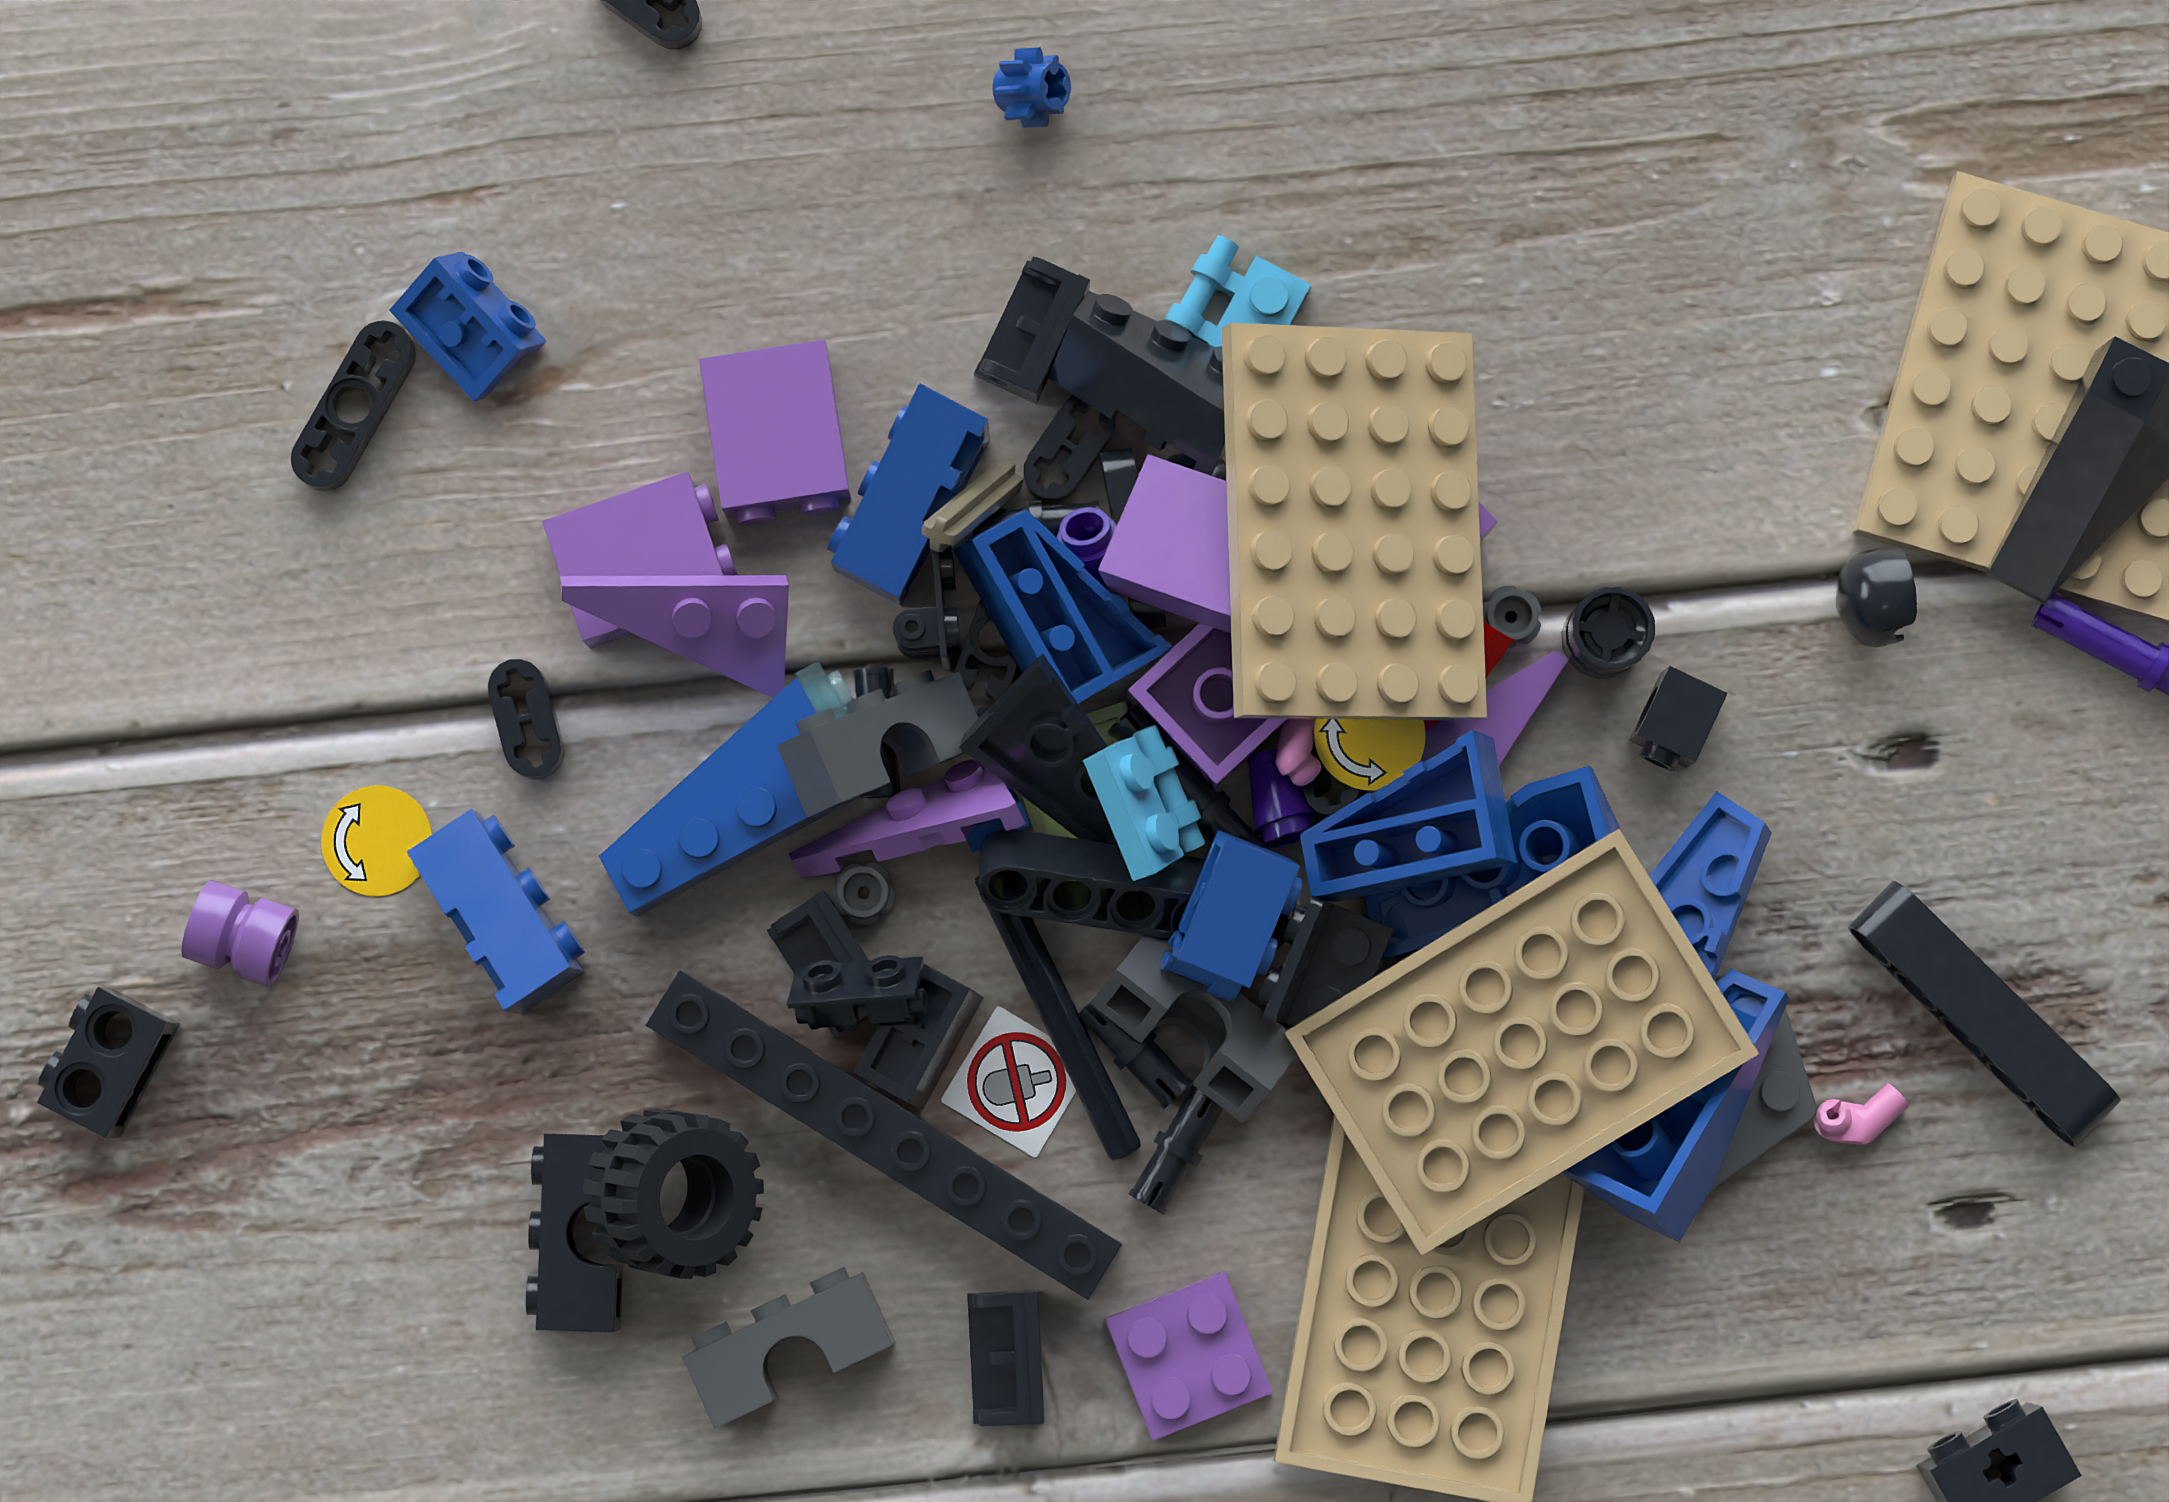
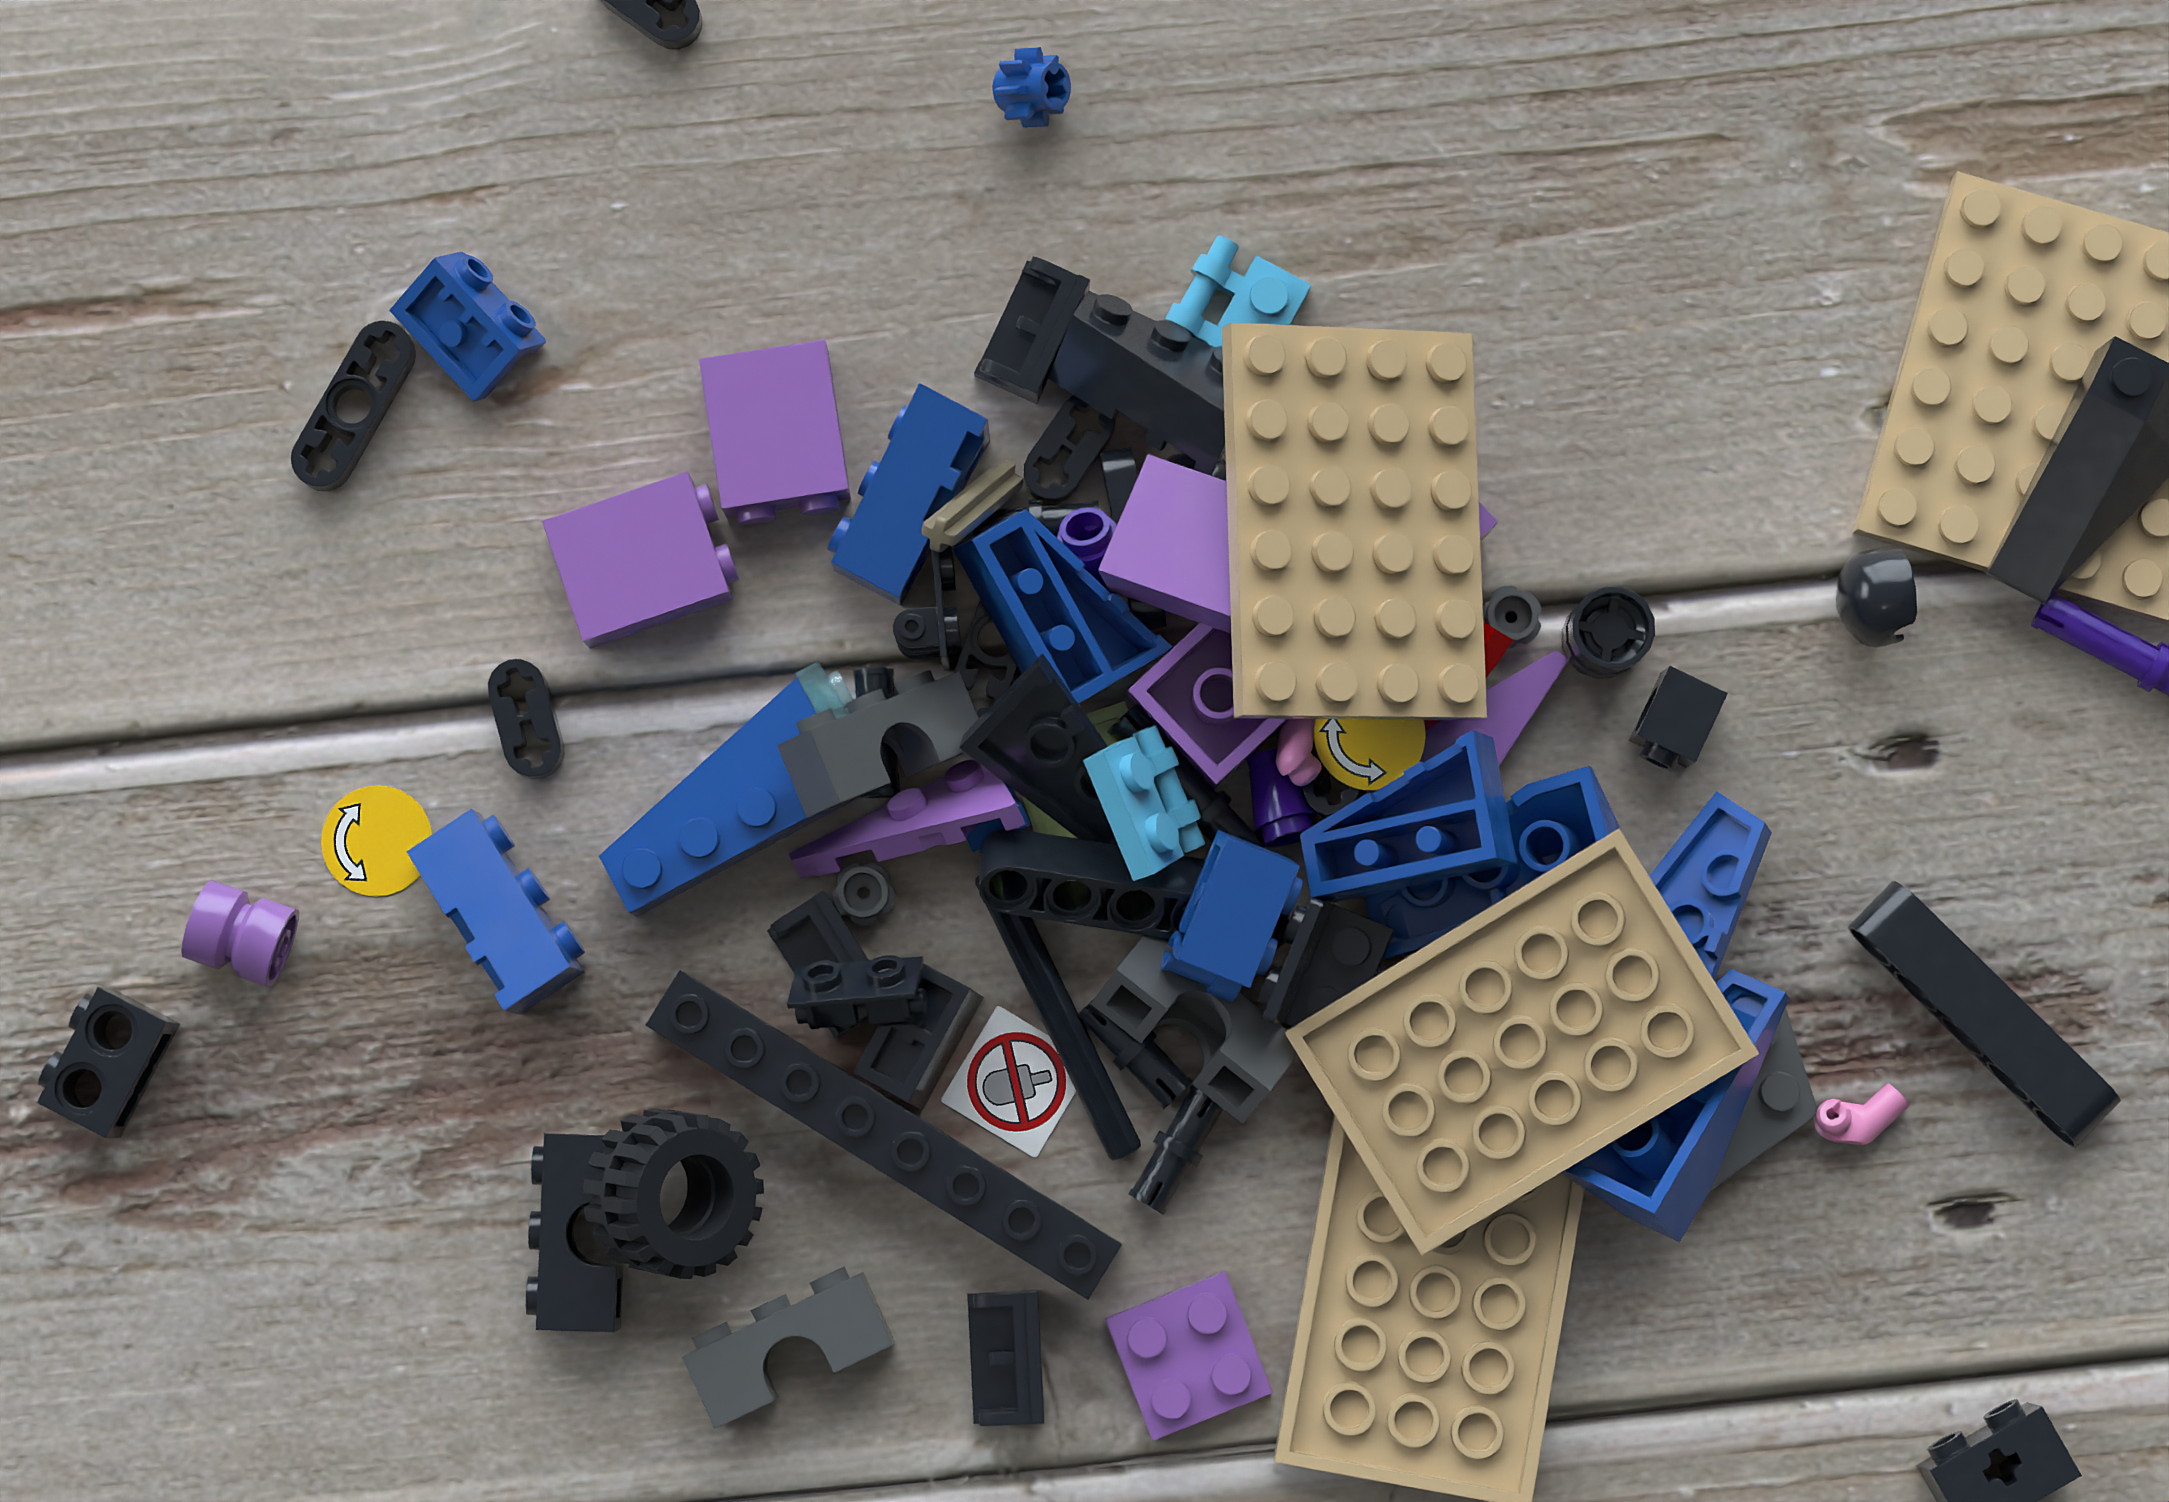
(712, 619): medium lavender wing -> none

